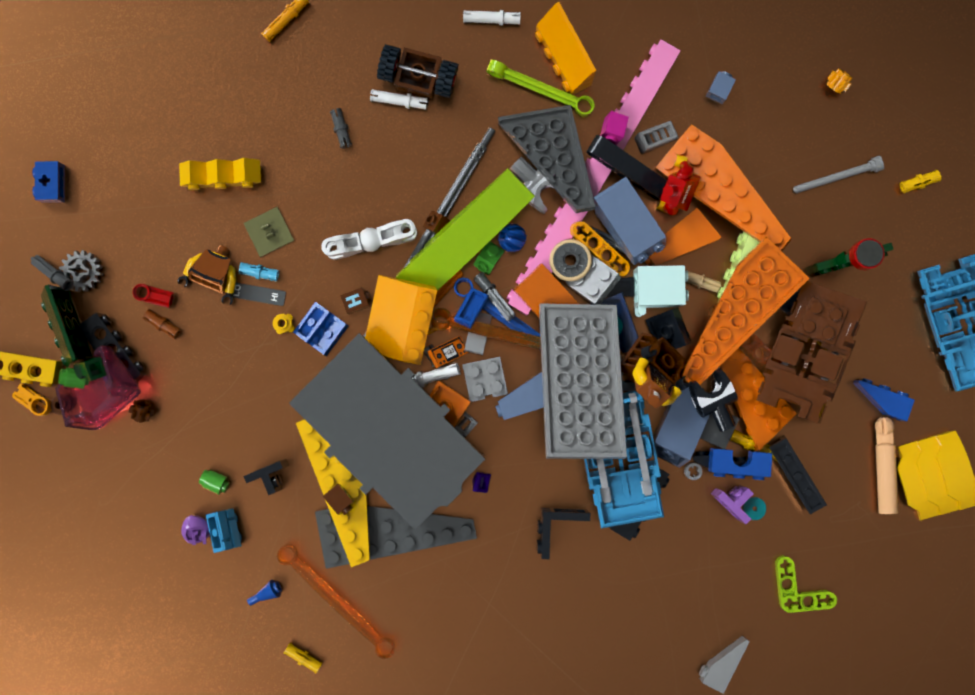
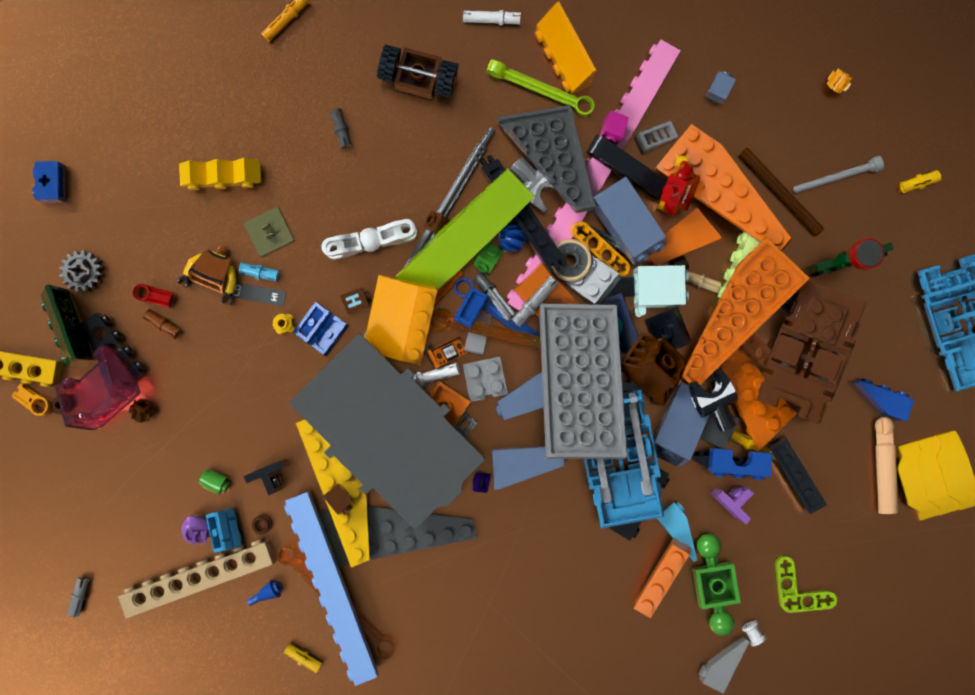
(56, 276): dark grey axle -> none
(69, 379): bright green brick -> none
(77, 597): none -> light grey axle
(91, 368): dark green leg -> none
(133, 605): none -> tan brick
(255, 524): none -> reddish brown plate
(332, 588): none -> light blue brick
(399, 99): white pin -> none
(520, 464): none -> sand blue slope
(529, 224): none -> black hinge
(533, 303): none -> light grey pin
(544, 525): black bracket -> none
(653, 384): torso -> none
(662, 577): none -> orange brick
(677, 525): none -> medium azure slope
(679, 261): none -> dark brown piece
(698, 469): light grey bush -> none
(716, 584): none -> bright green brick
(753, 633): none -> white bush
(759, 512): teal wheel -> none
(781, 191): none -> reddish brown axle

